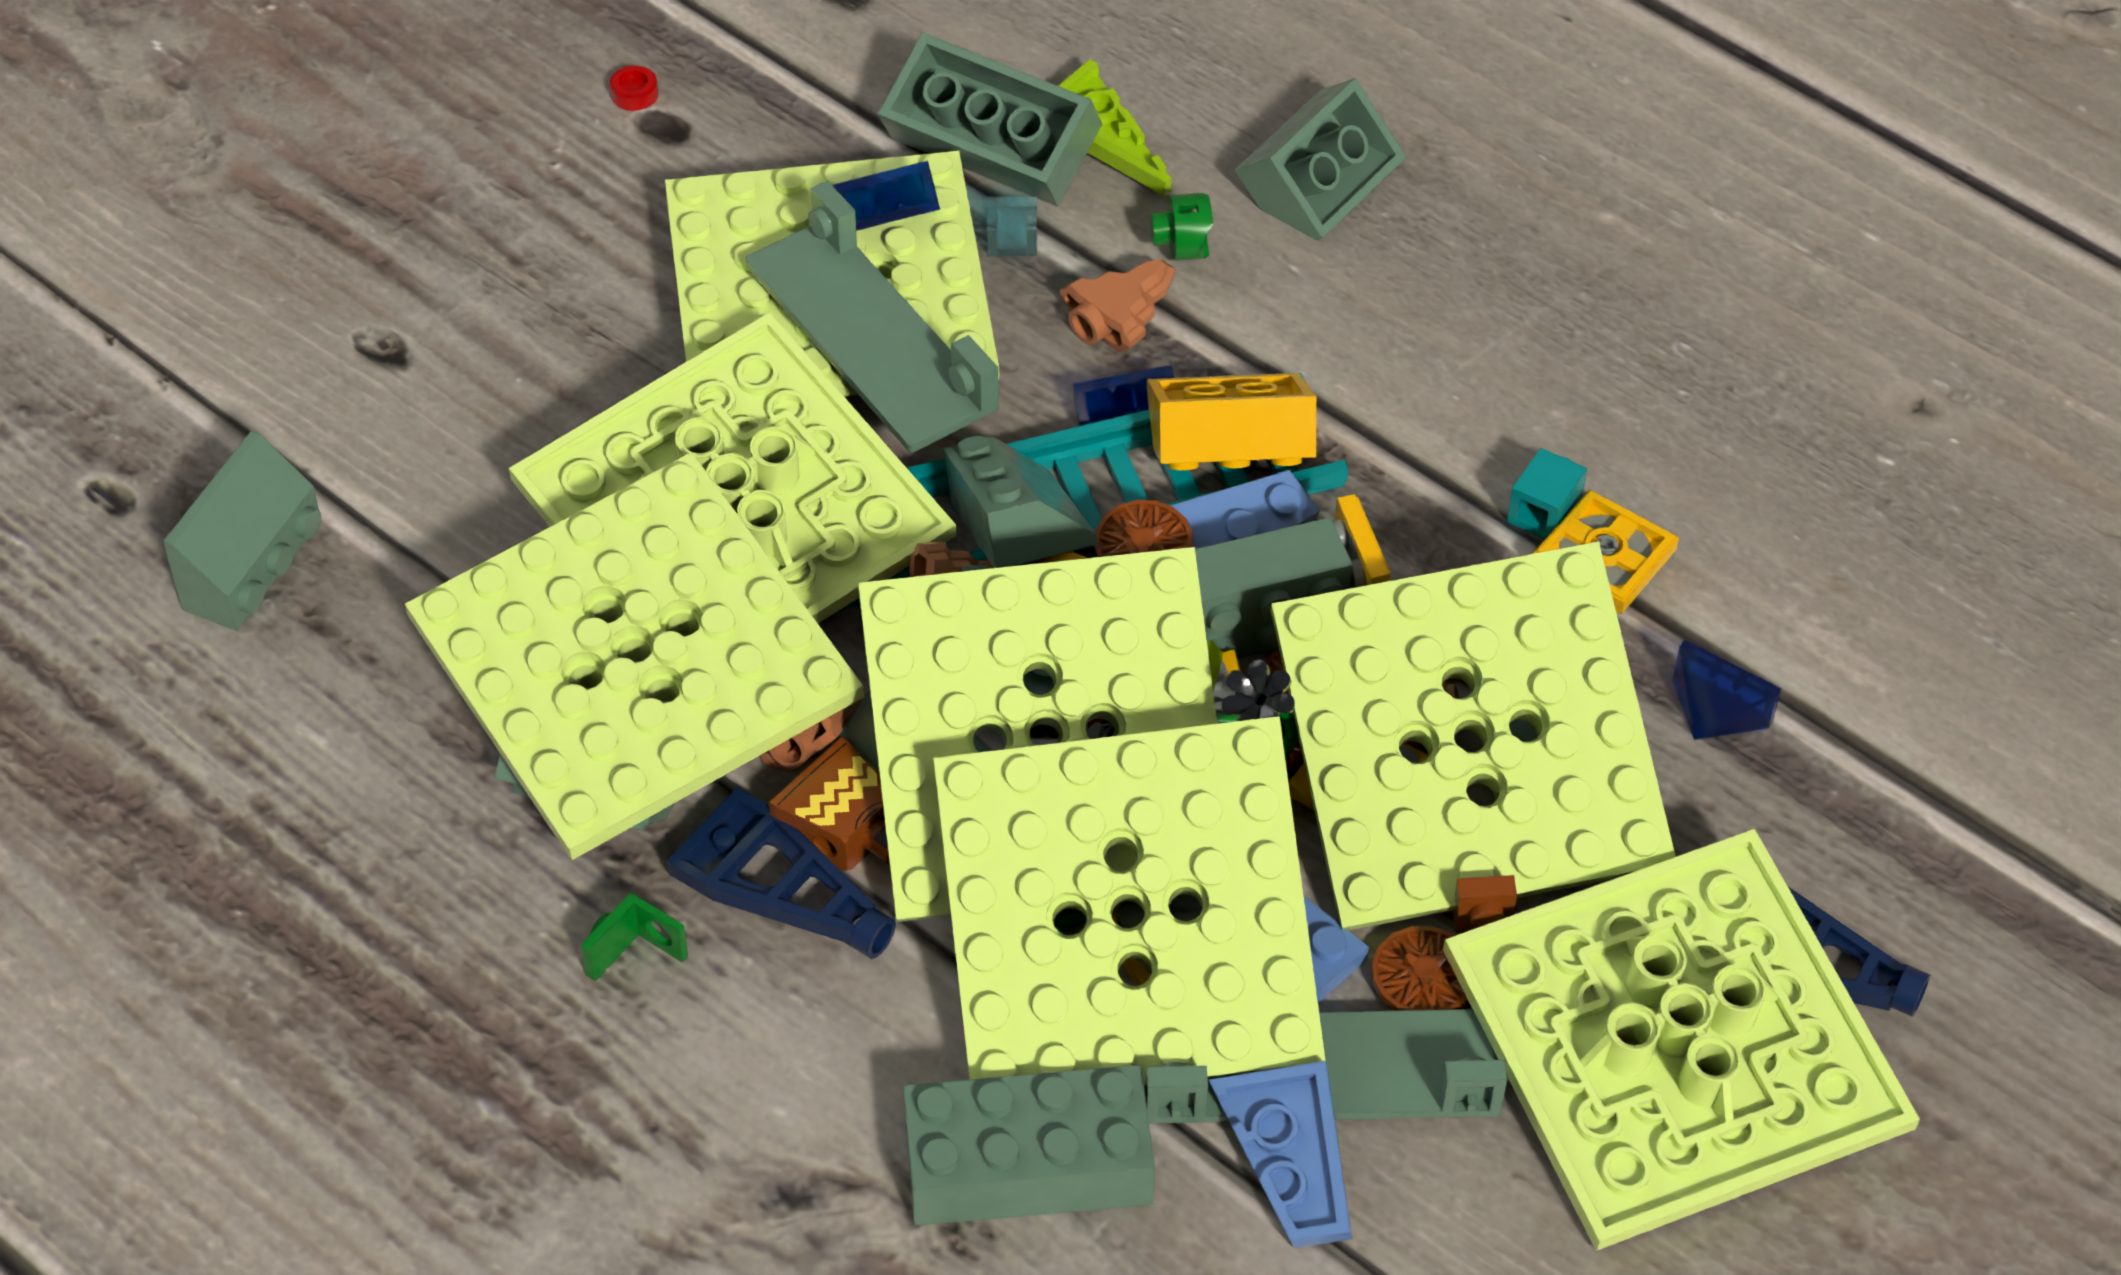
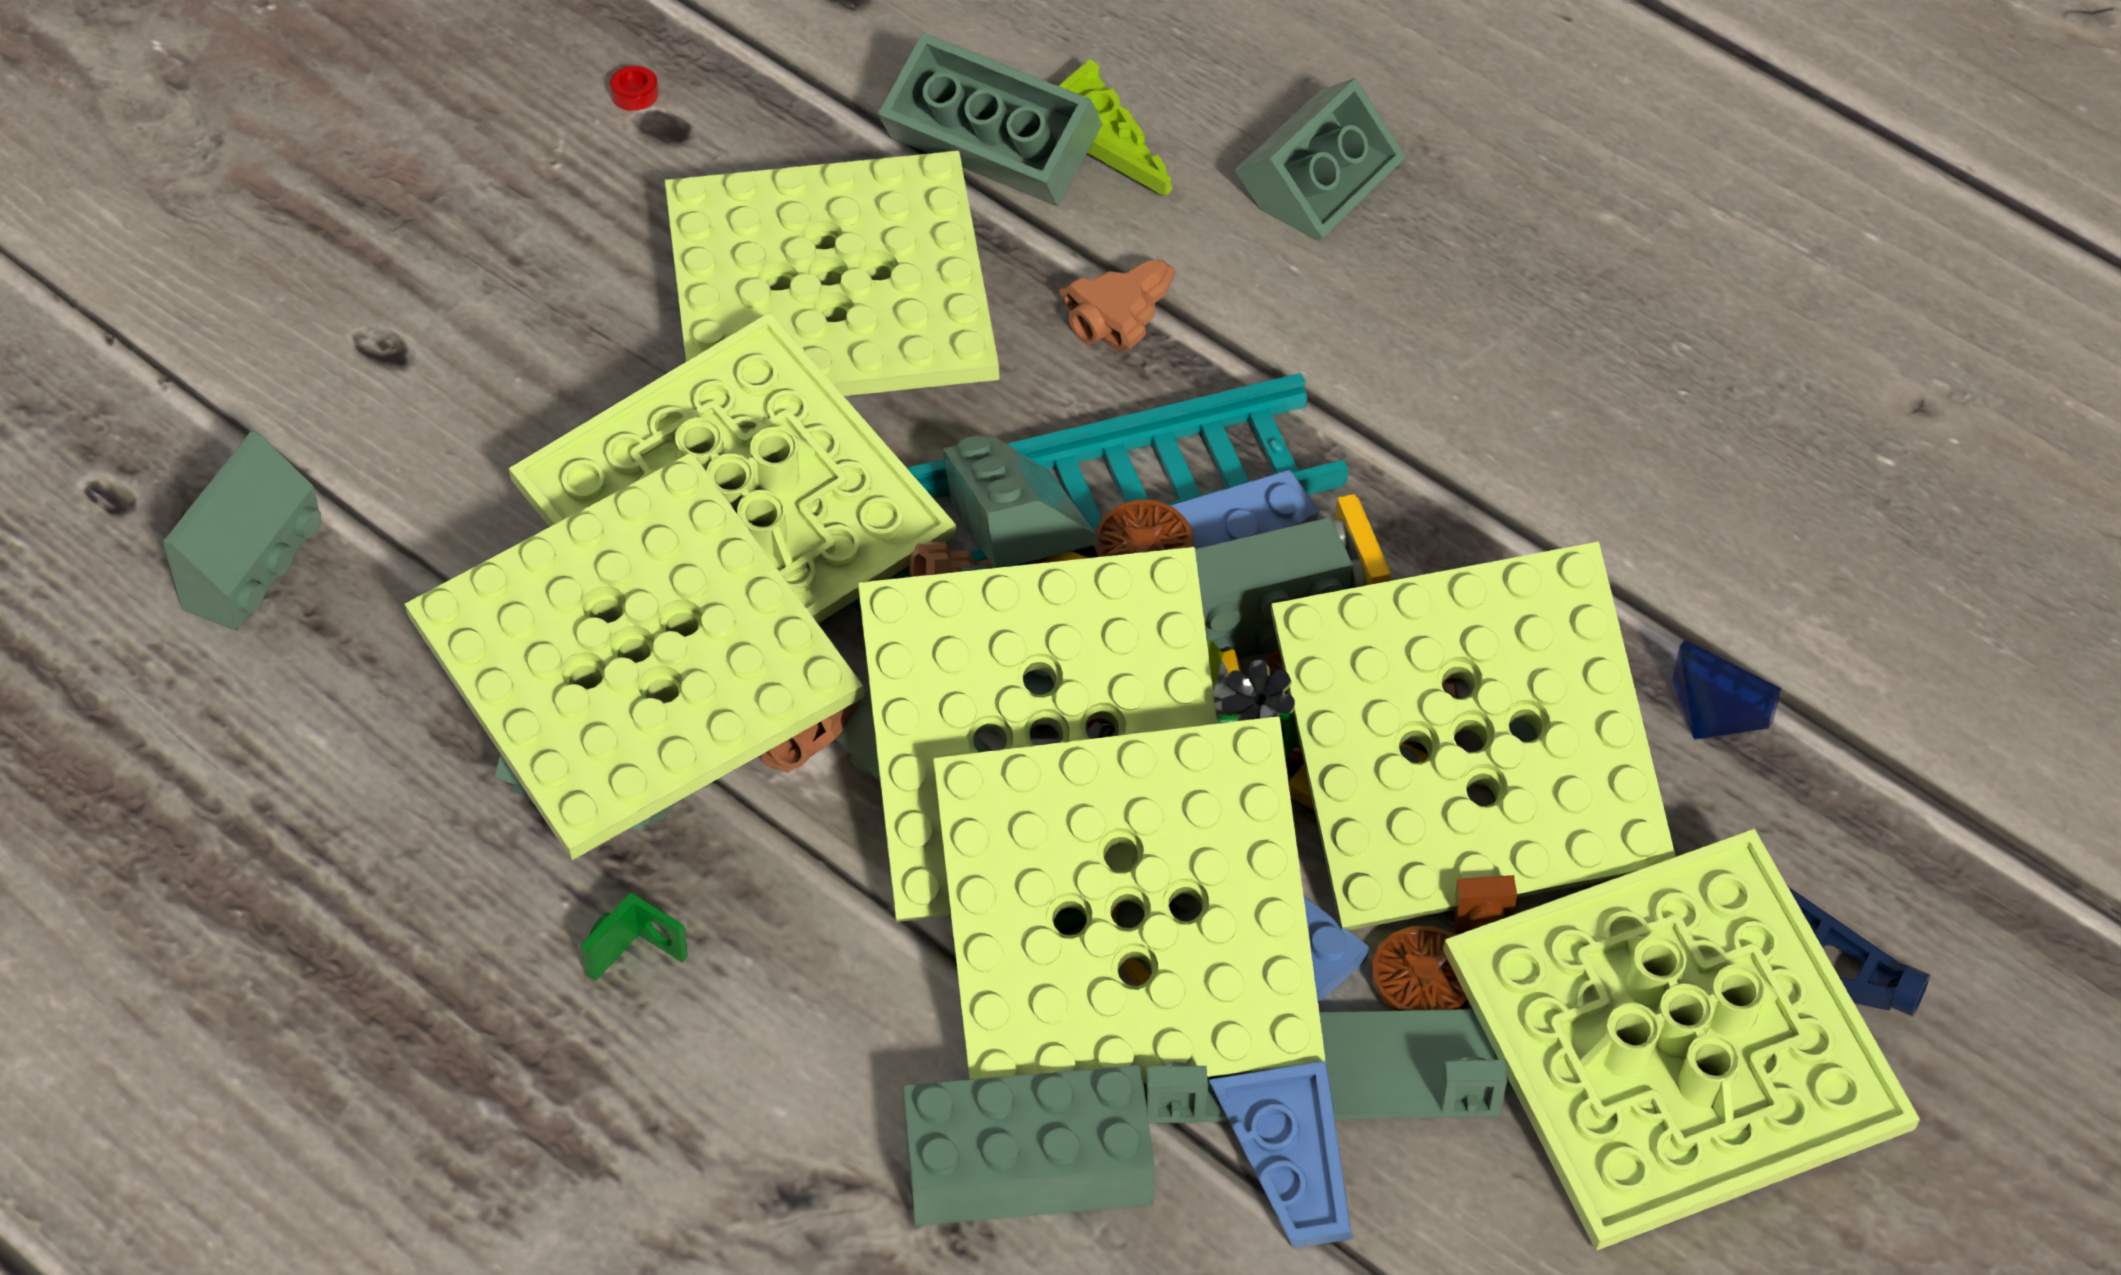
(735, 834): dark blue plate -> none
(837, 806): dark orange torso -> none
(872, 331): sand green bracket -> none
(890, 195): clear blue slope -> none
(1011, 226): clear light blue slope -> none
(1115, 393): clear blue slope -> none
(1183, 227): green piece -> none
(1232, 420): yellow slope -> none
(1545, 493): teal brick -> none
(1629, 544): yellow piece -> none

